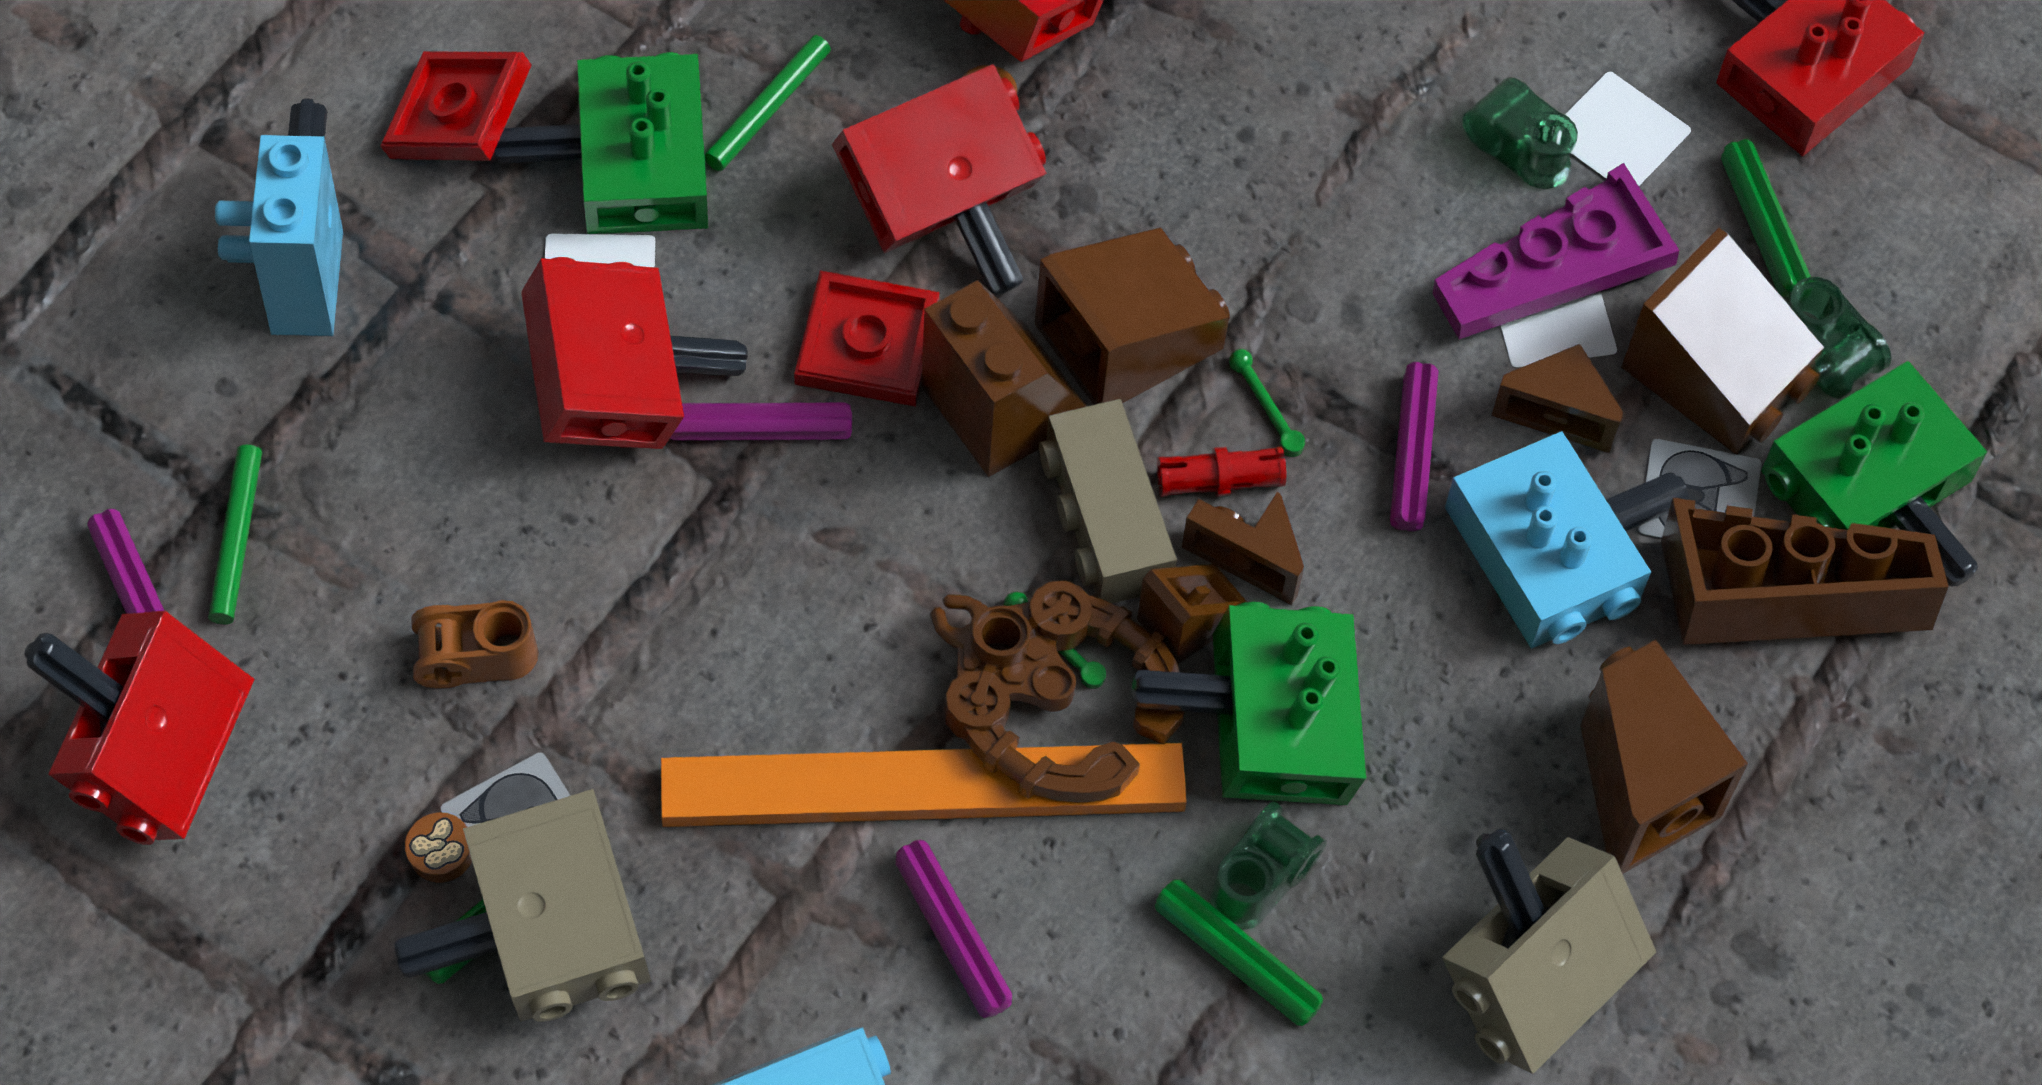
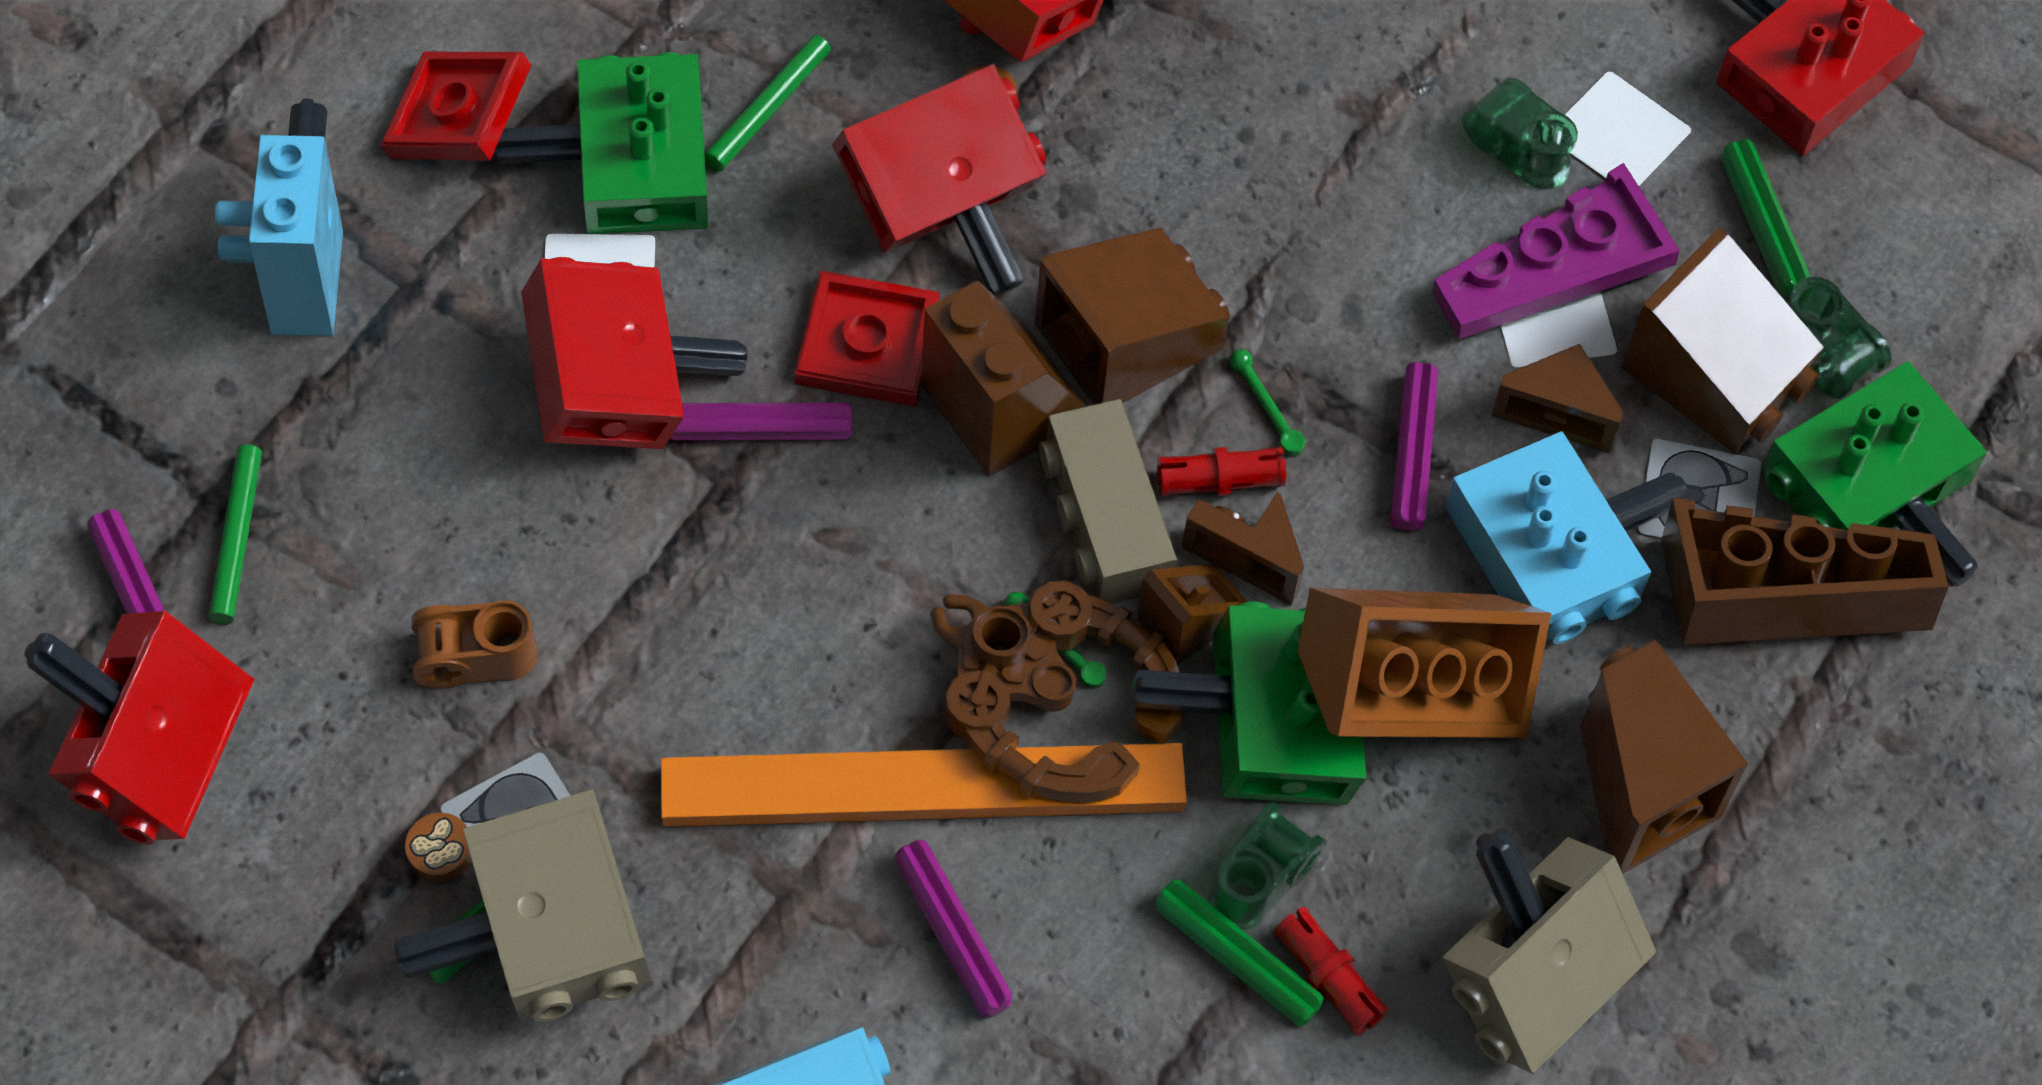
(1331, 971): none -> red pin
(1422, 662): none -> dark orange slope

